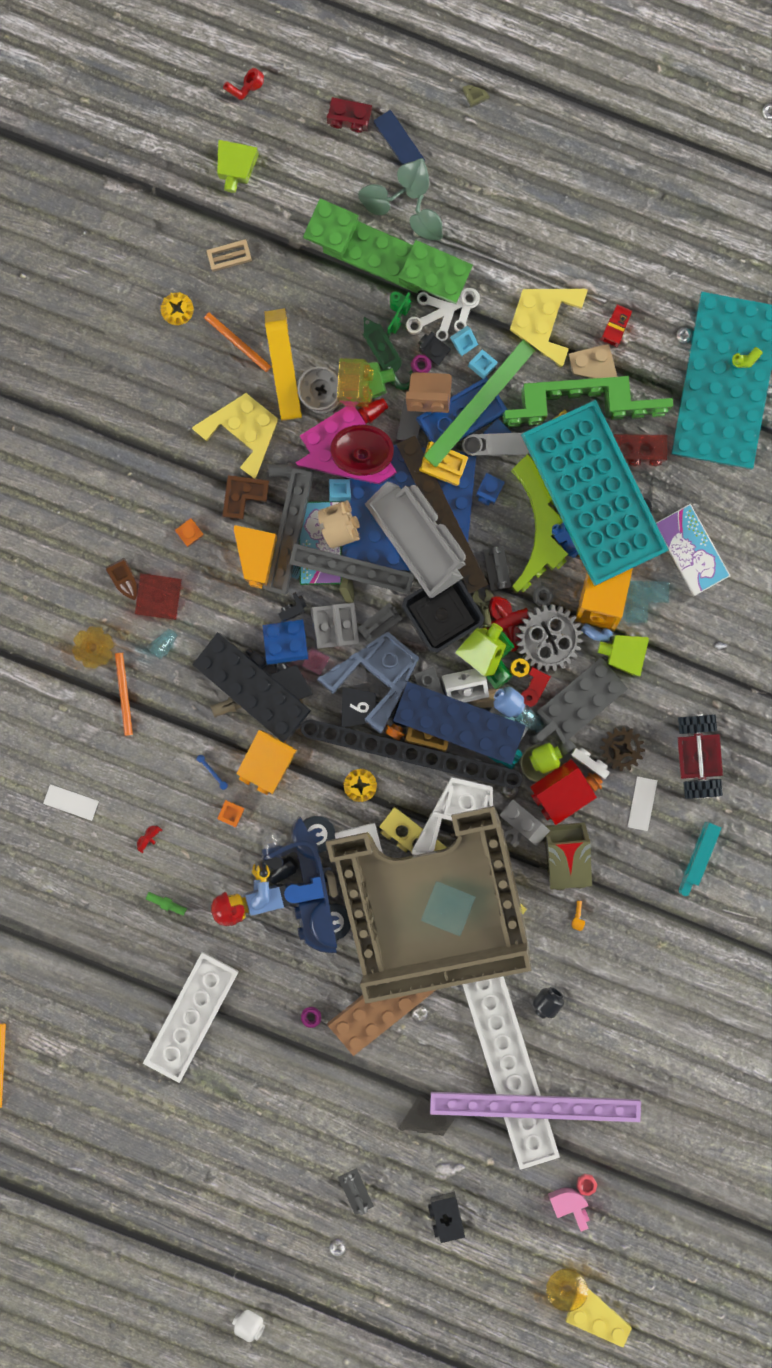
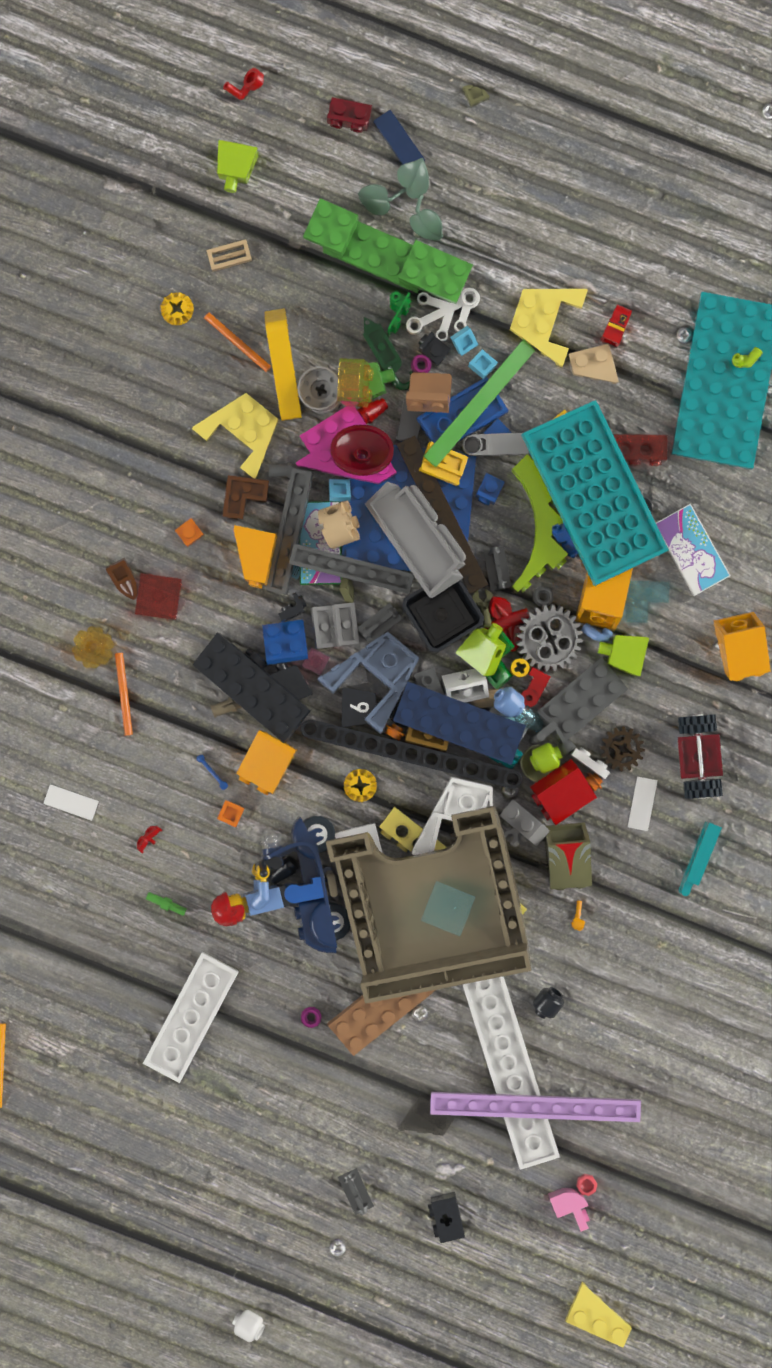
(163, 644): clear light blue cone -> none
(566, 1300): clear yellow dish -> none
(616, 400): bright green bracket -> none
(742, 646): none -> light orange slope

